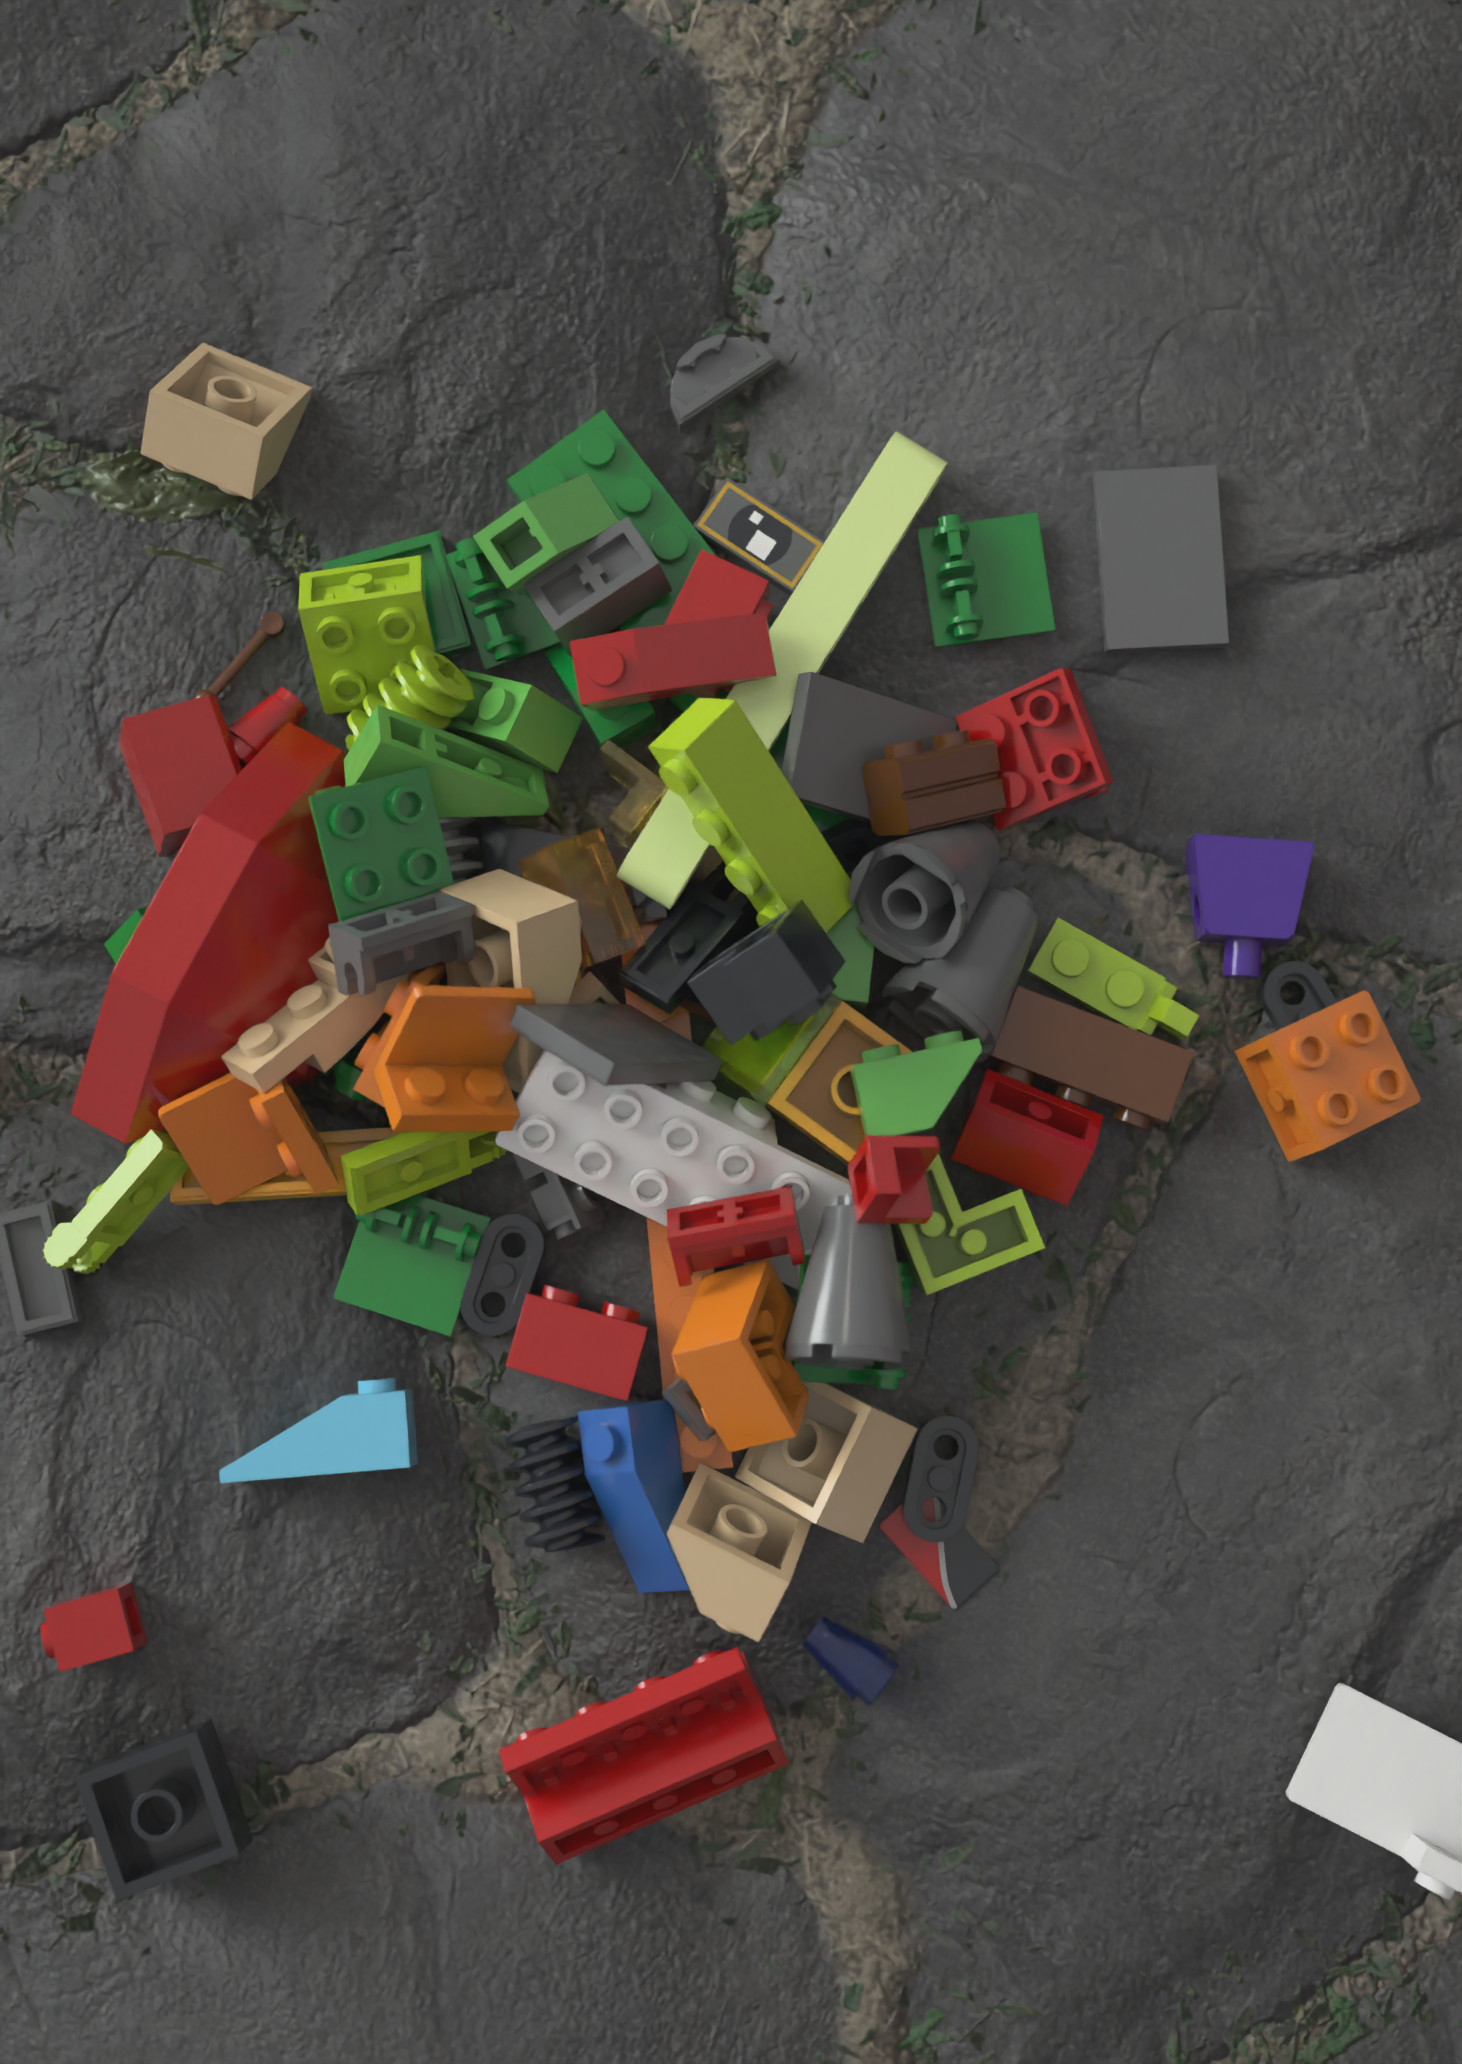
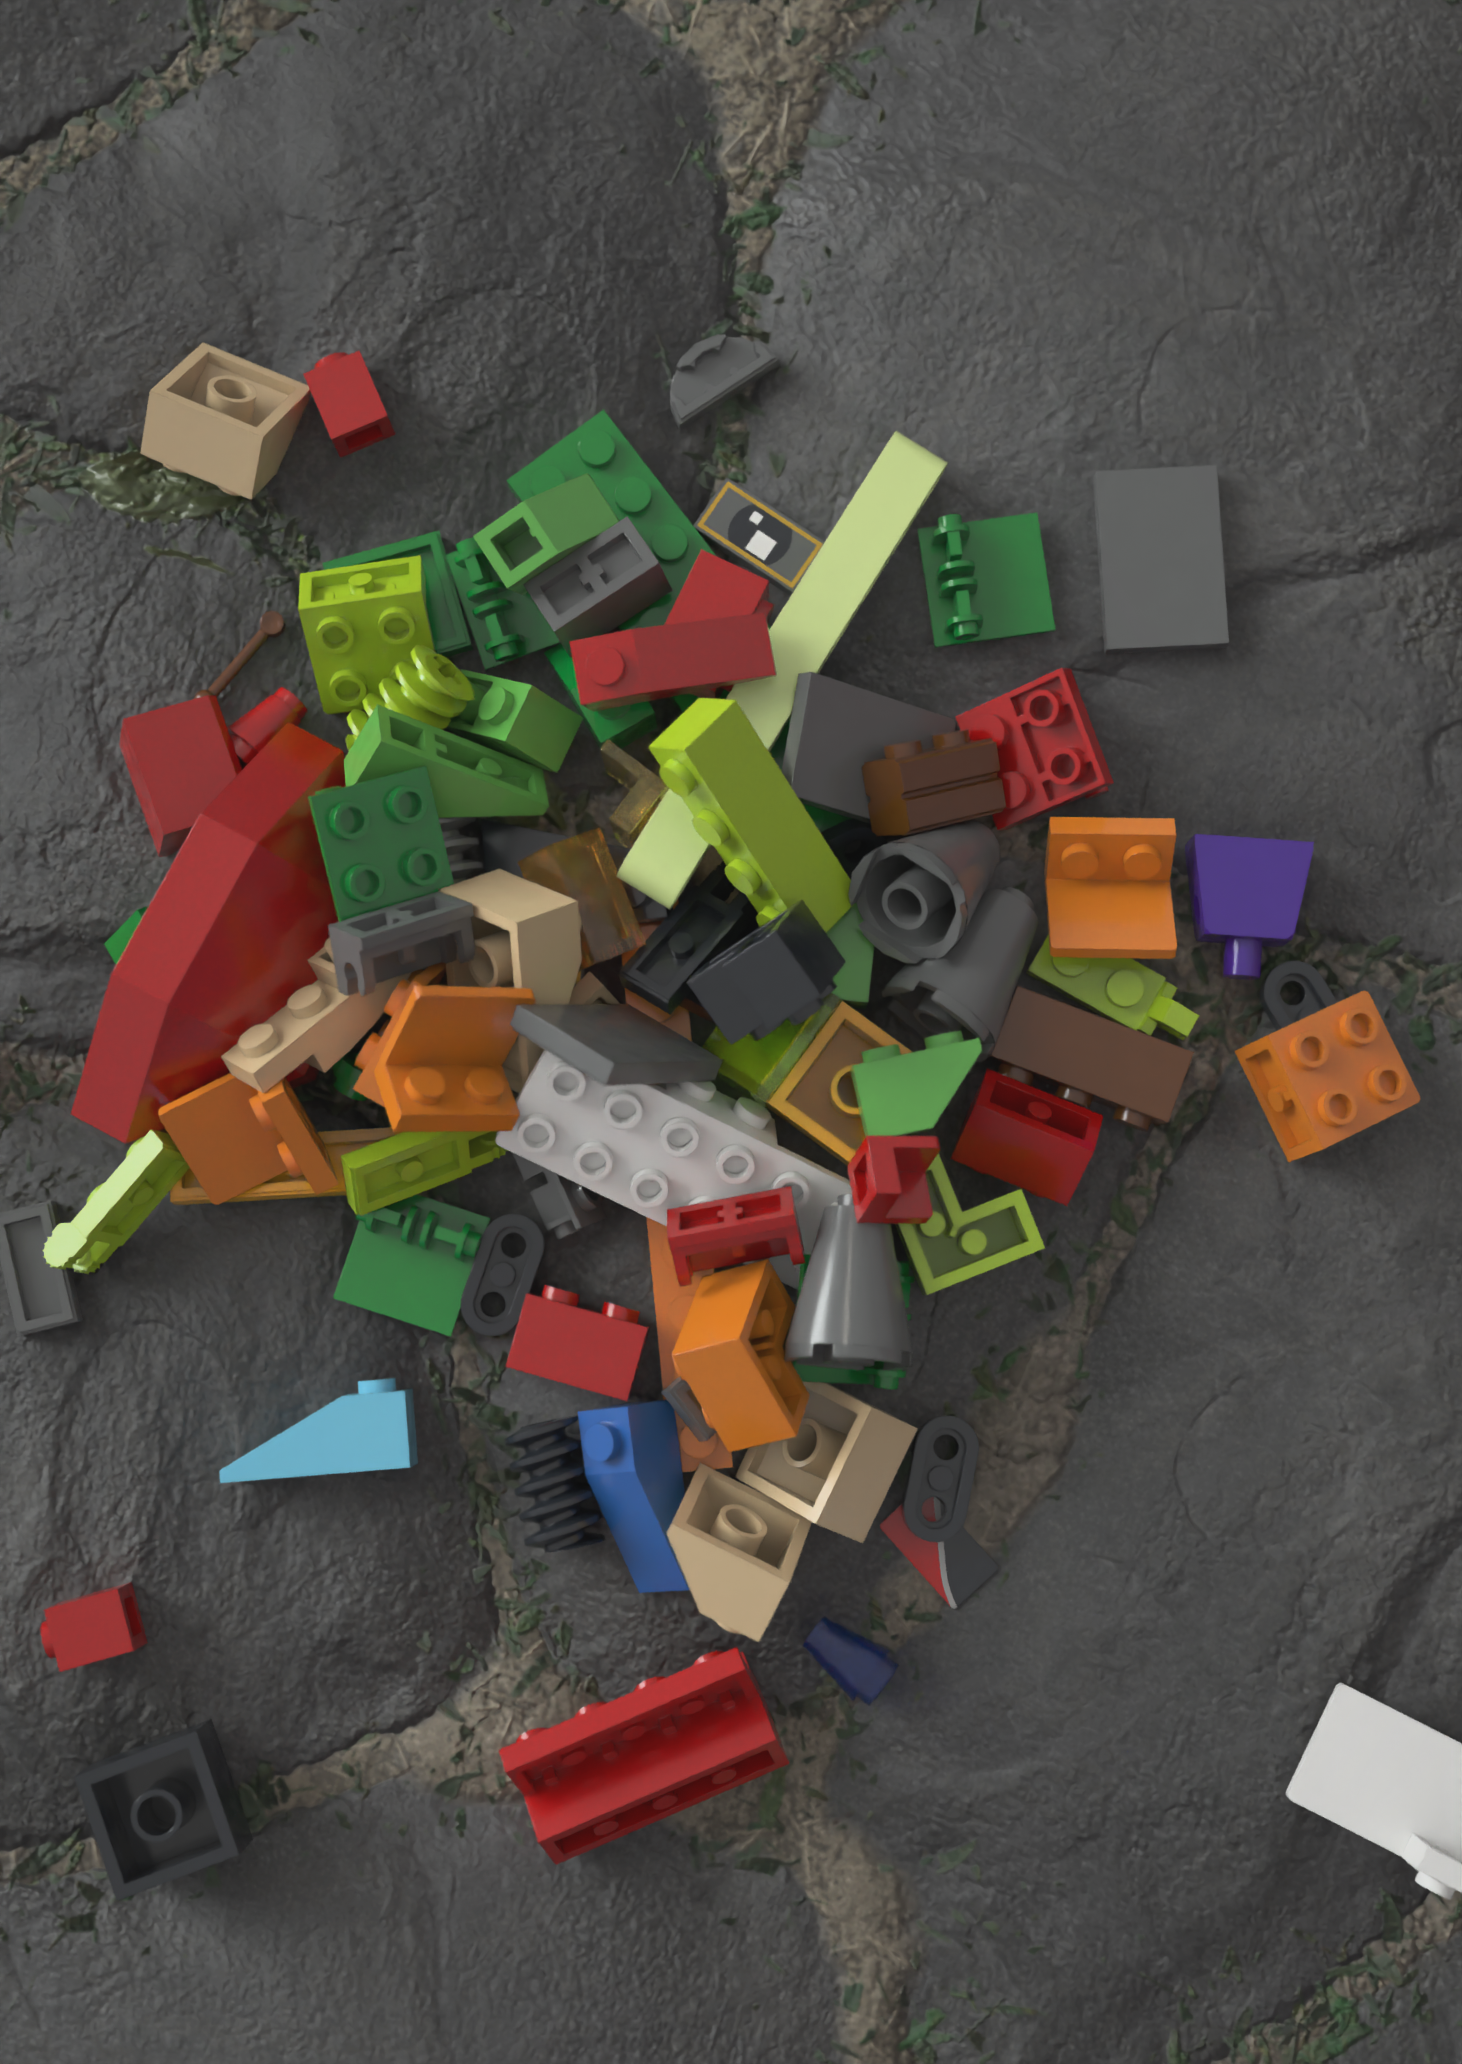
(348, 402): none -> red brick
(1110, 887): none -> orange bracket

